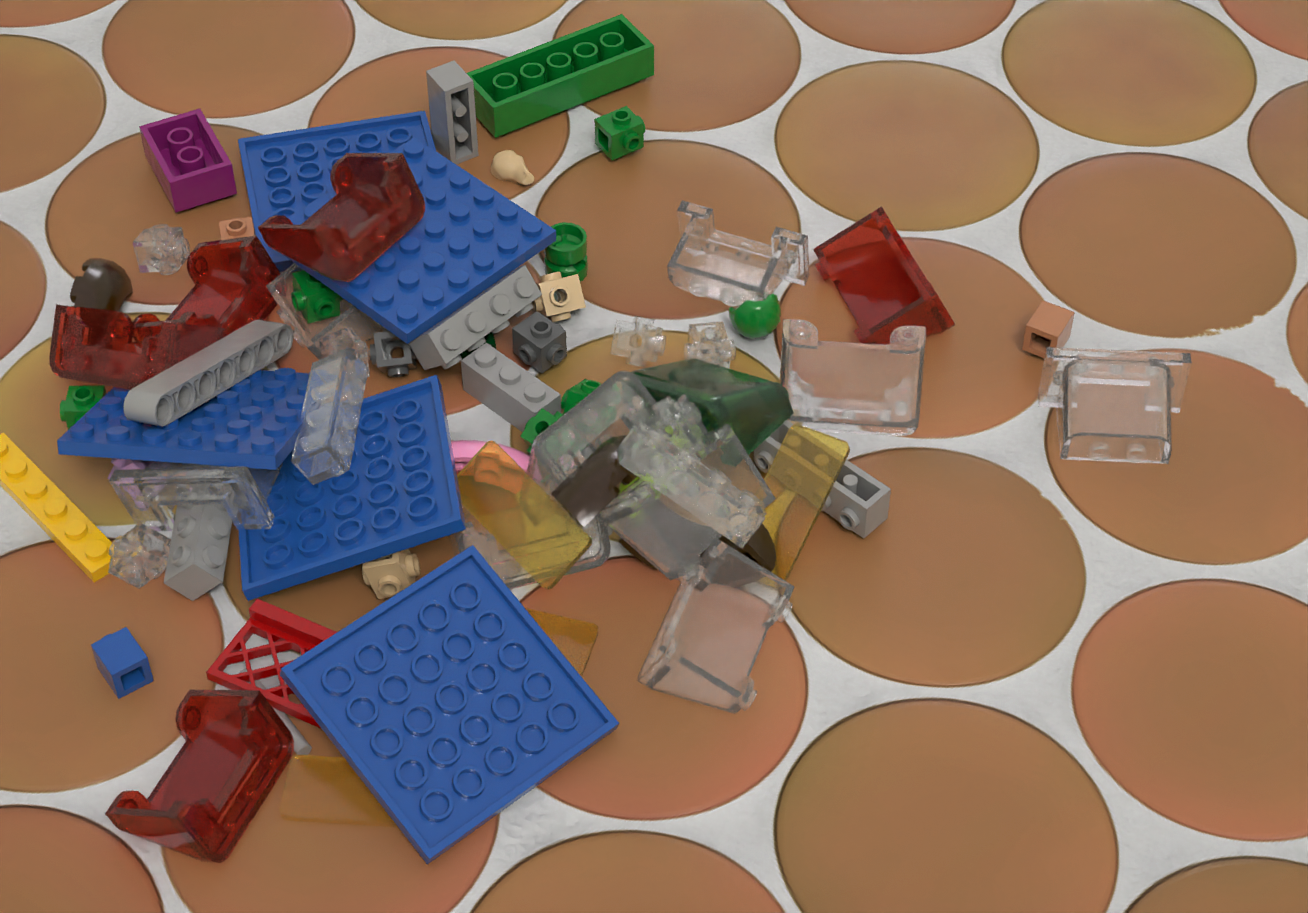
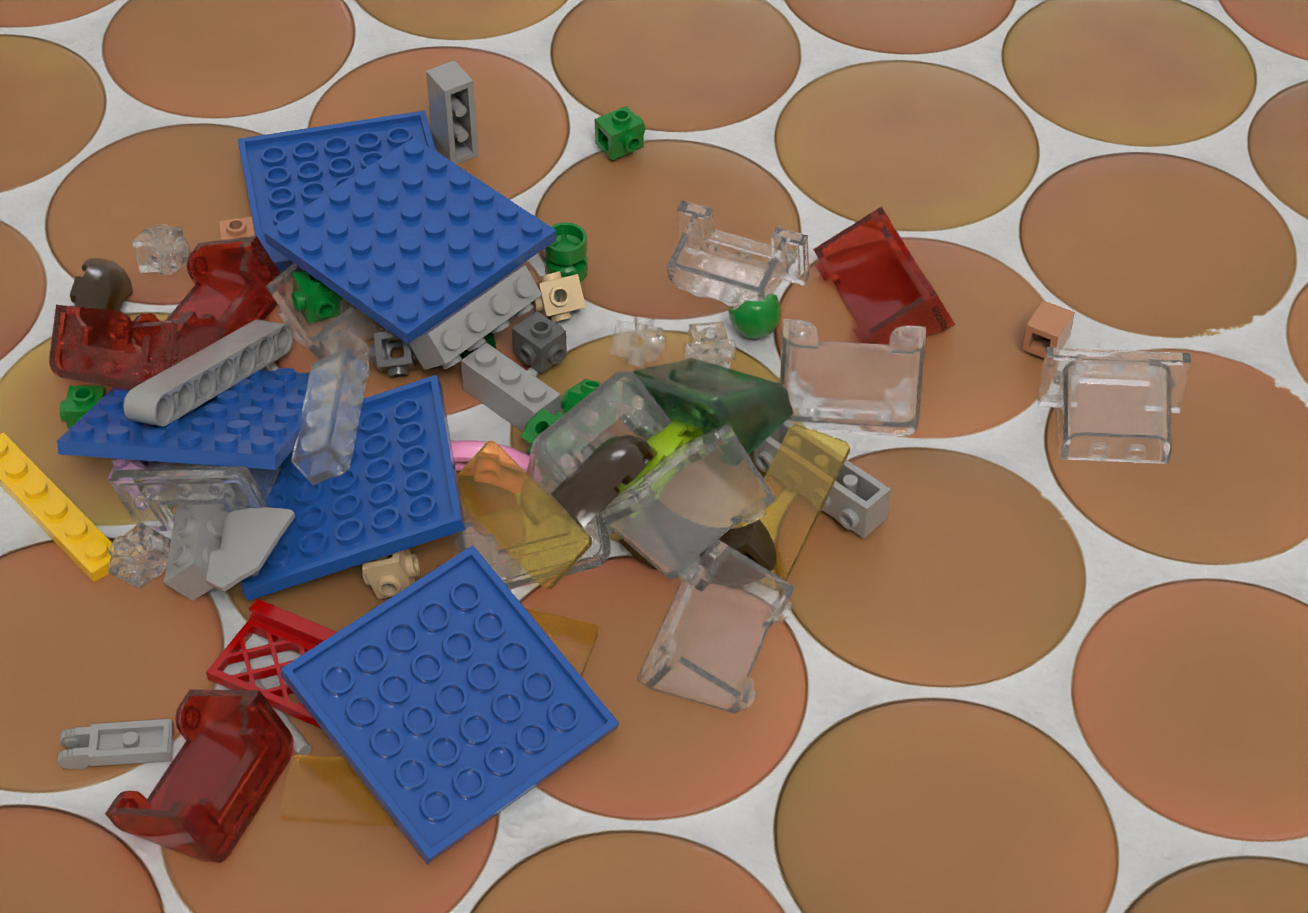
(117, 744): none -> light grey hinge
(122, 662): blue brick -> none
(188, 160): magenta brick -> none
(246, 544): none -> light grey panel
(369, 213): clear red windscreen -> none
(511, 167): tan animal -> none
(561, 74): green brick -> none
(678, 420): clear brick -> none
(690, 483): clear brick -> none

